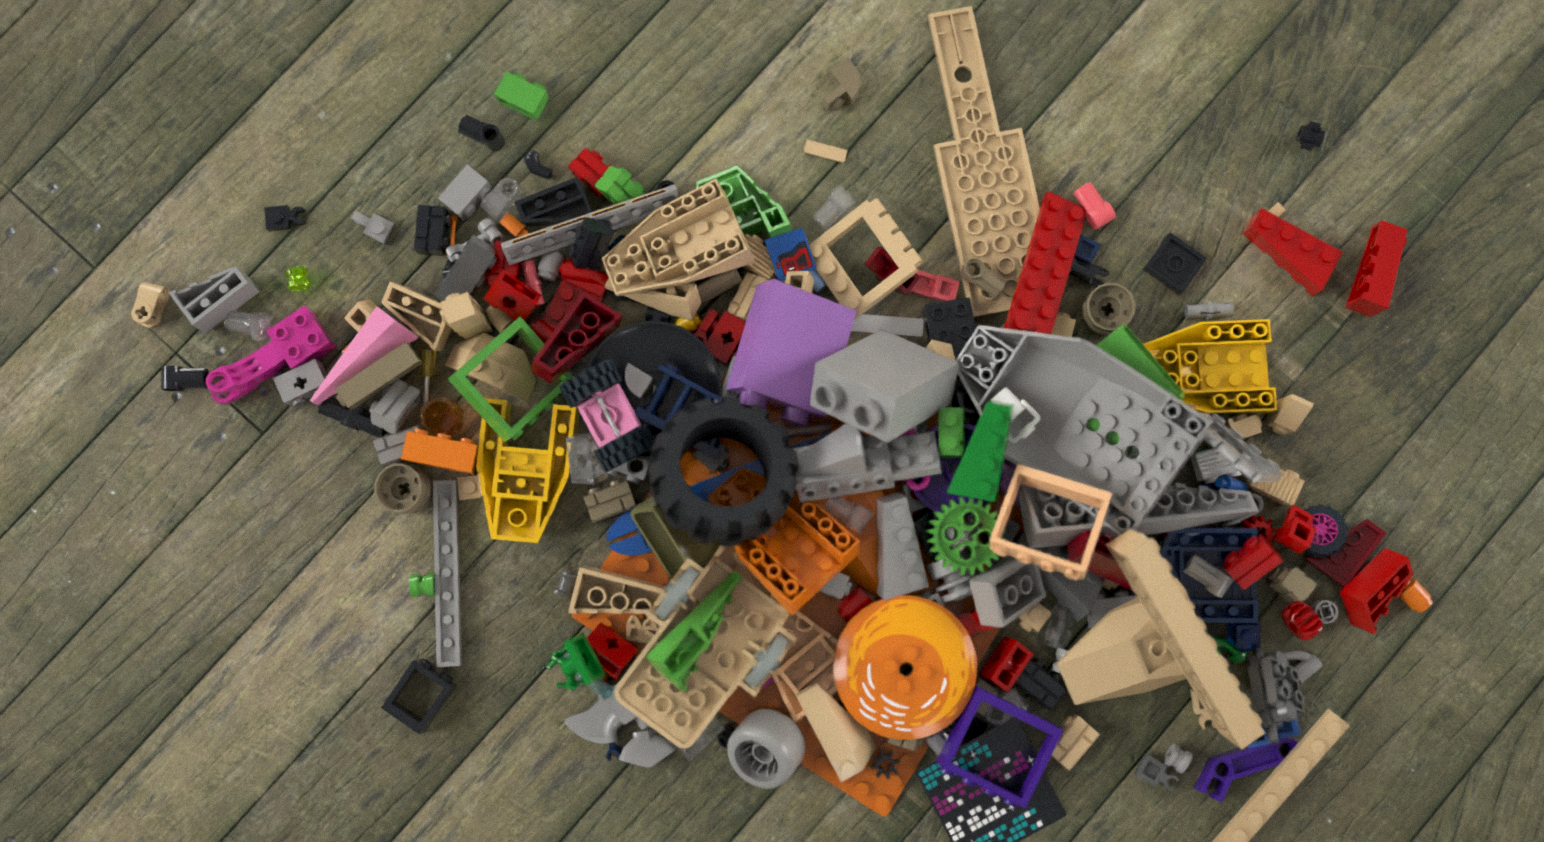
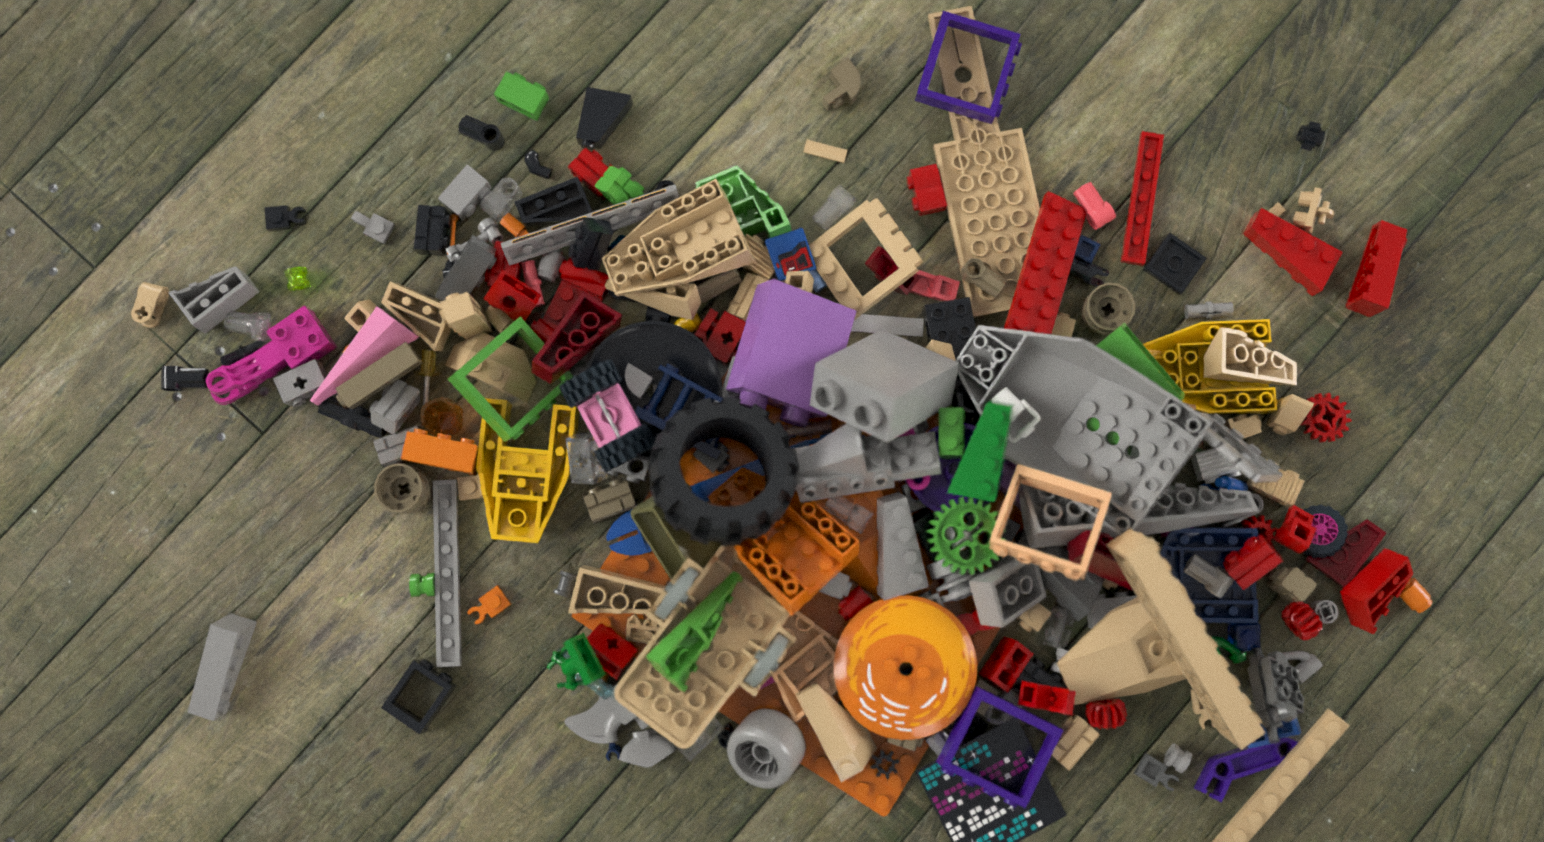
(220, 666): none -> light grey wedge
(242, 352): none -> black axle
(492, 603): none -> orange plate
(601, 116): none -> black slope
(927, 190): none -> red brick
(956, 105): none -> dark purple window
(1046, 697): none -> red brick
(1106, 713): none -> red gear
(1142, 198): none -> red plate
(1241, 359): none -> tan wedge
(1312, 200): none -> tan hips
(1328, 428): none -> red gear

